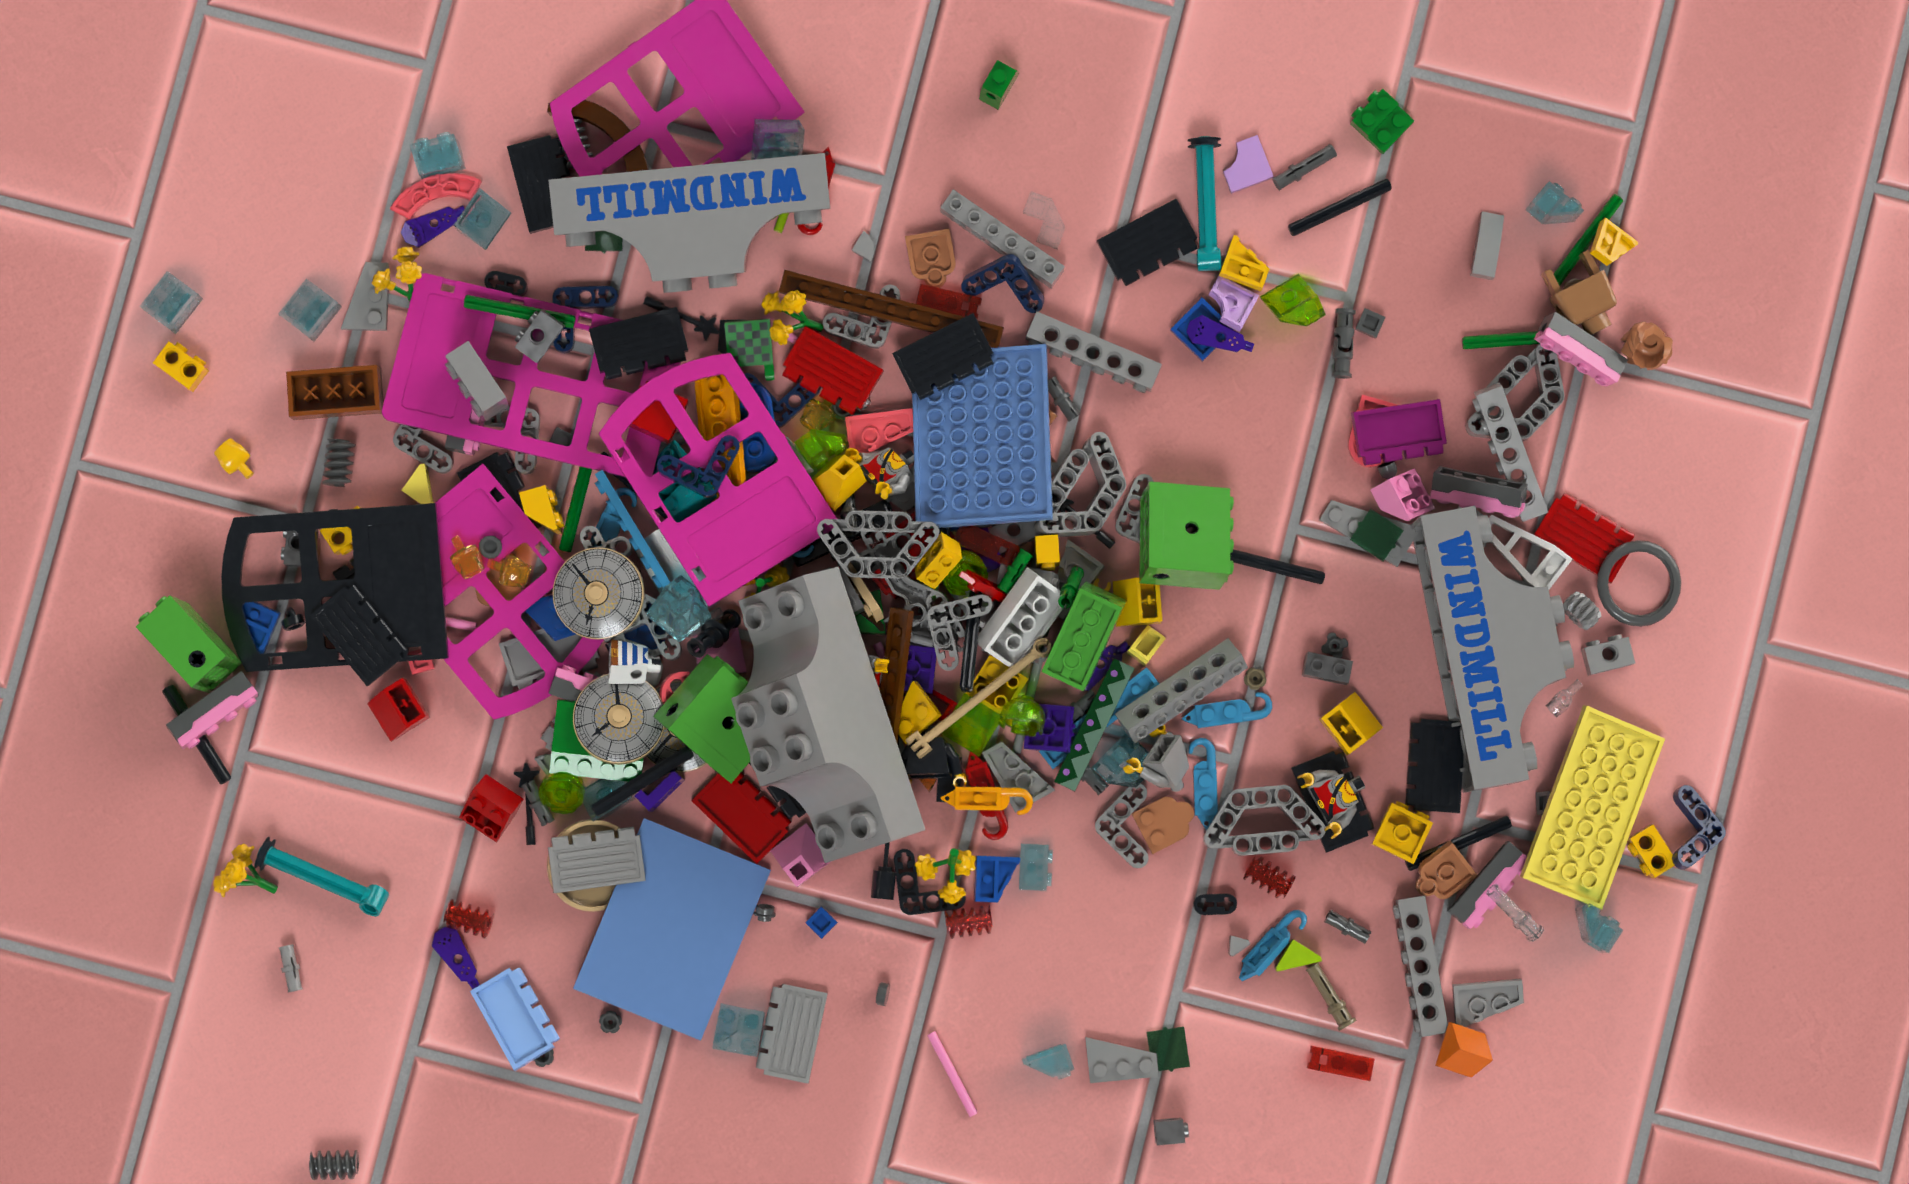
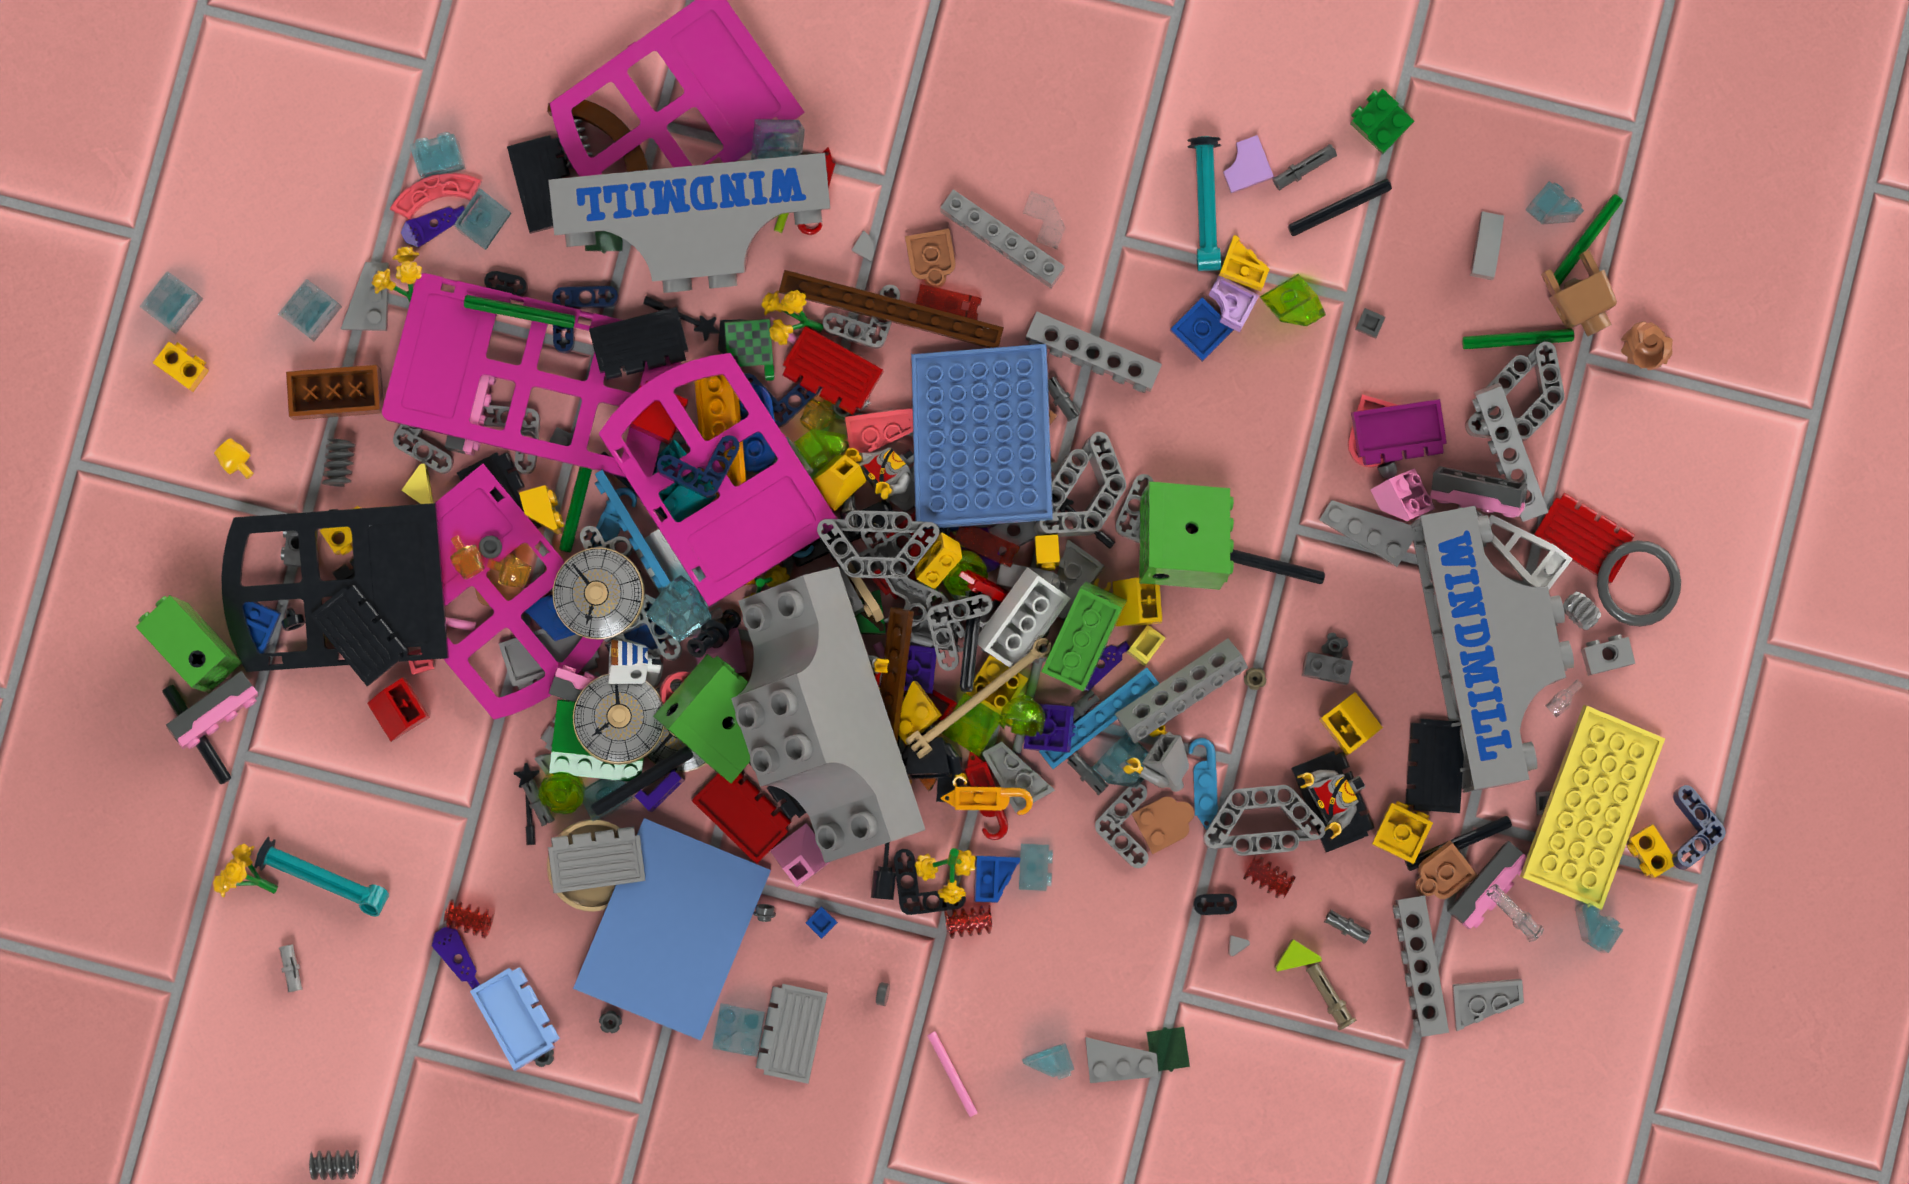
(475, 381): light grey brick -> none
(491, 807): red slope -> none
(536, 349): flat silver brick -> none
(943, 355): black hinge -> none
(998, 84): green torso -> none
(1010, 276): dark blue beam -> none
(1014, 570): green pin -> none
(1070, 589): green pin -> none
(1094, 725): tile -> none
(1148, 240): black hinge -> none
(1170, 1131): flat silver brick -> none
(1209, 333): dark purple piece -> none
(1227, 712): dark azure plate -> none
(1270, 946): dark azure plate -> none
(1341, 1063): clear red plate -> none
(1343, 340): dark grey piece -> none
(1376, 535): clear green piece -> none
(1464, 1050): orange slope -> none
(1580, 349): piece -> none
(1610, 242): yellow wing -> none

